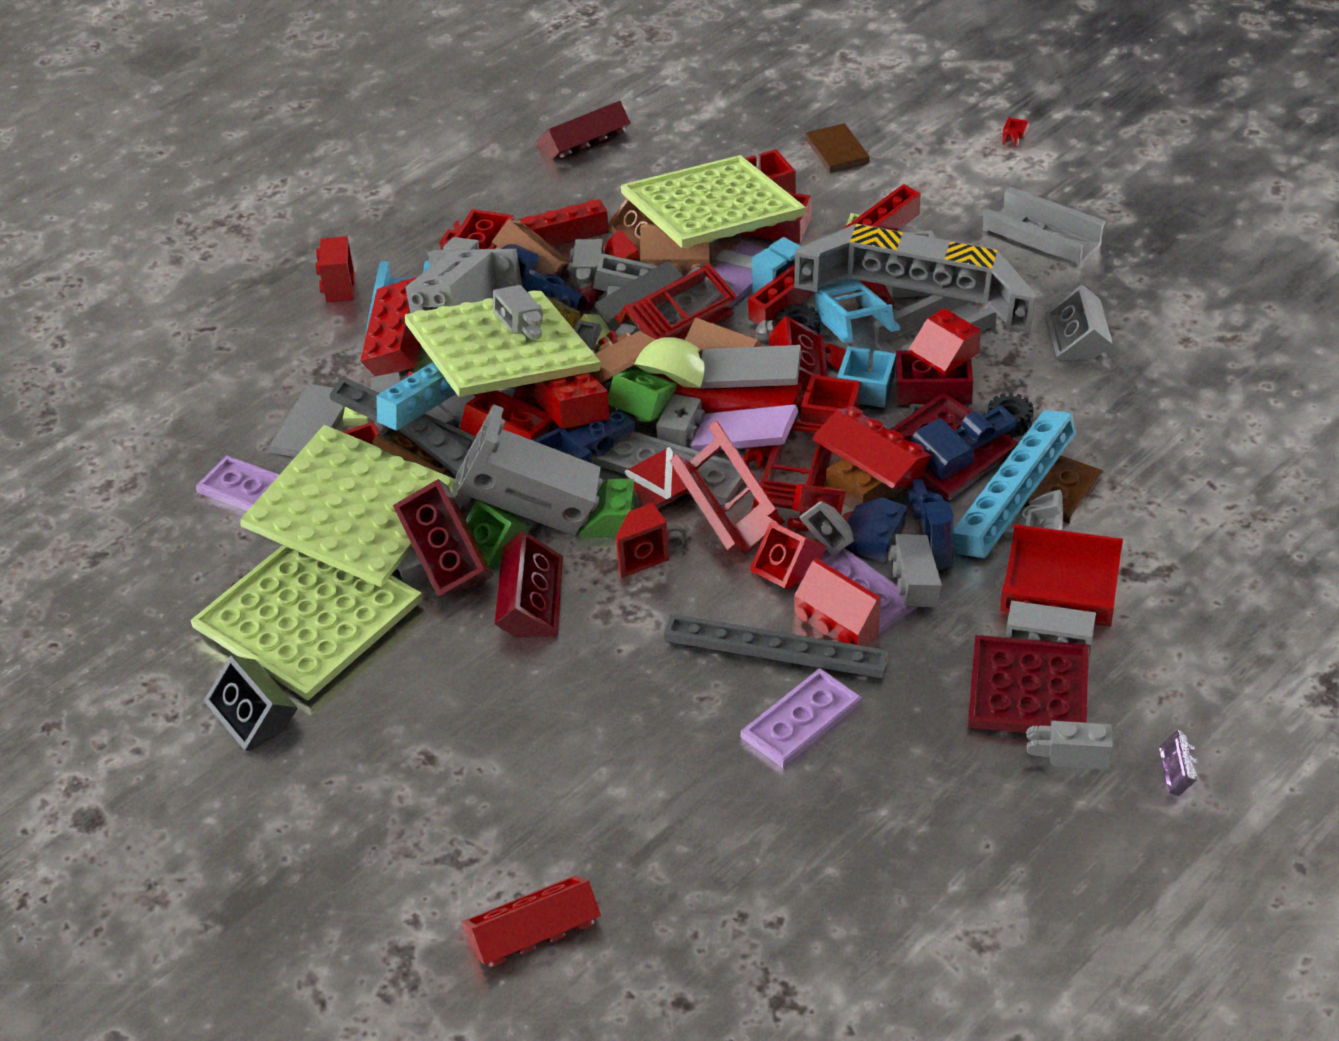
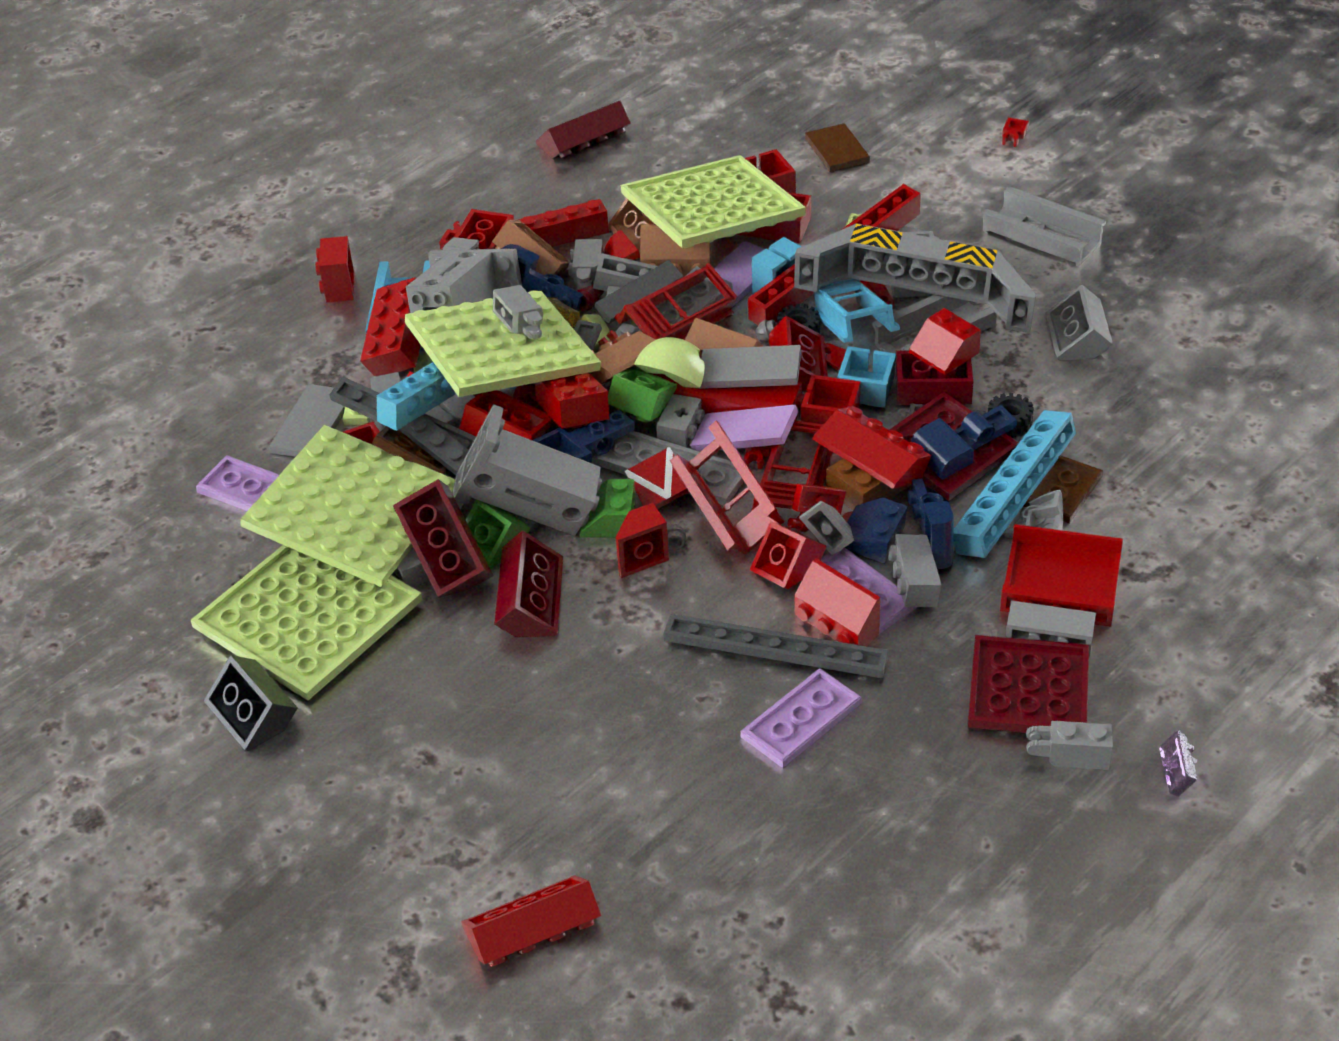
(735, 258): white sticker -> none

